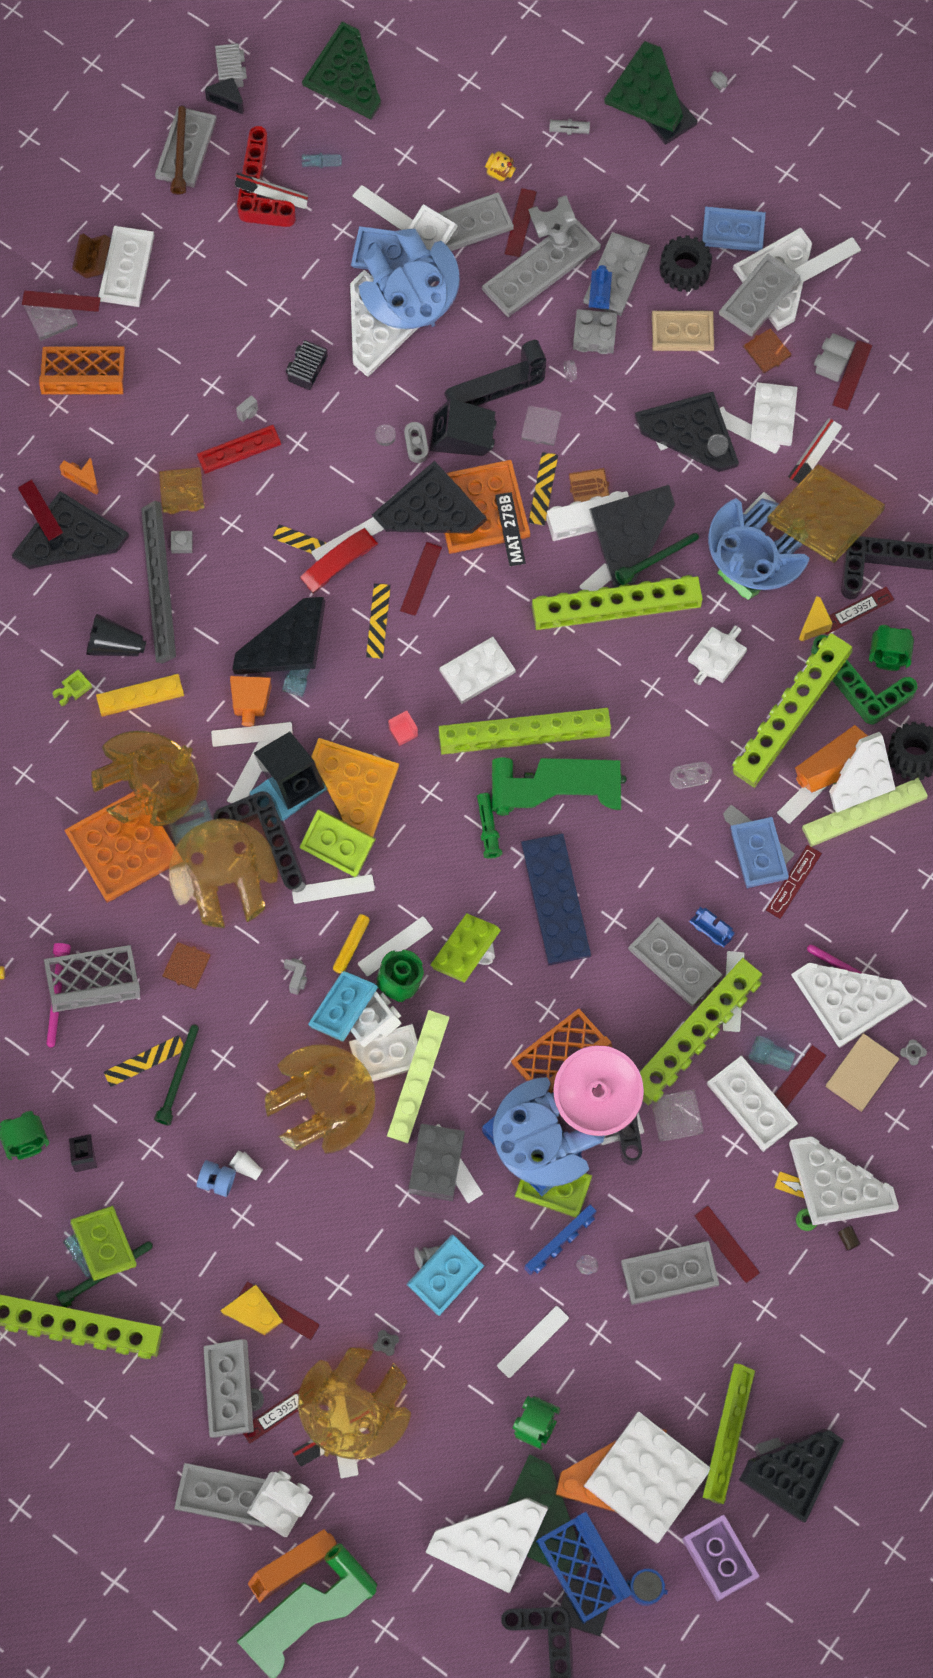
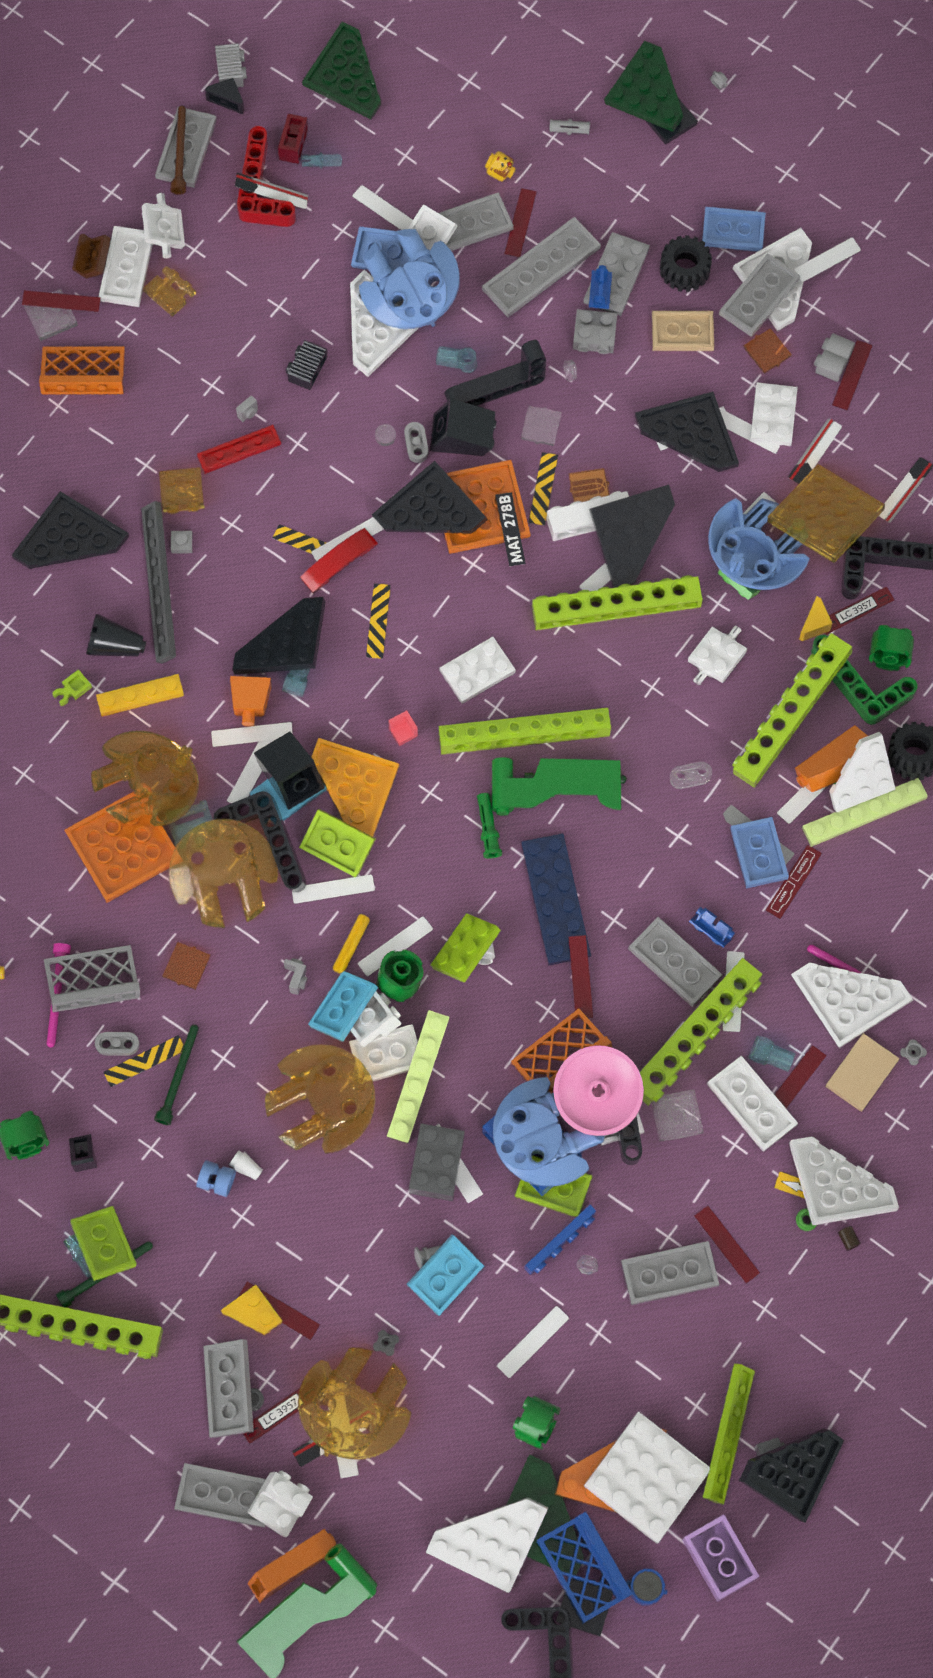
(40, 510): dark red sticker -> none
(84, 477): orange slope -> none
(117, 1045): none -> light grey plate
(163, 225): none -> white plate
(165, 295): none -> clear yellow plate
(293, 138): none -> dark red brick
(420, 579): dark red sticker -> none
(455, 358): none -> clear light blue piece
(555, 223): light grey piece -> none
(580, 975): none -> dark red sticker
(625, 574): dark green piece -> none
(717, 445): clear tile -> none
(906, 489): none -> sticker

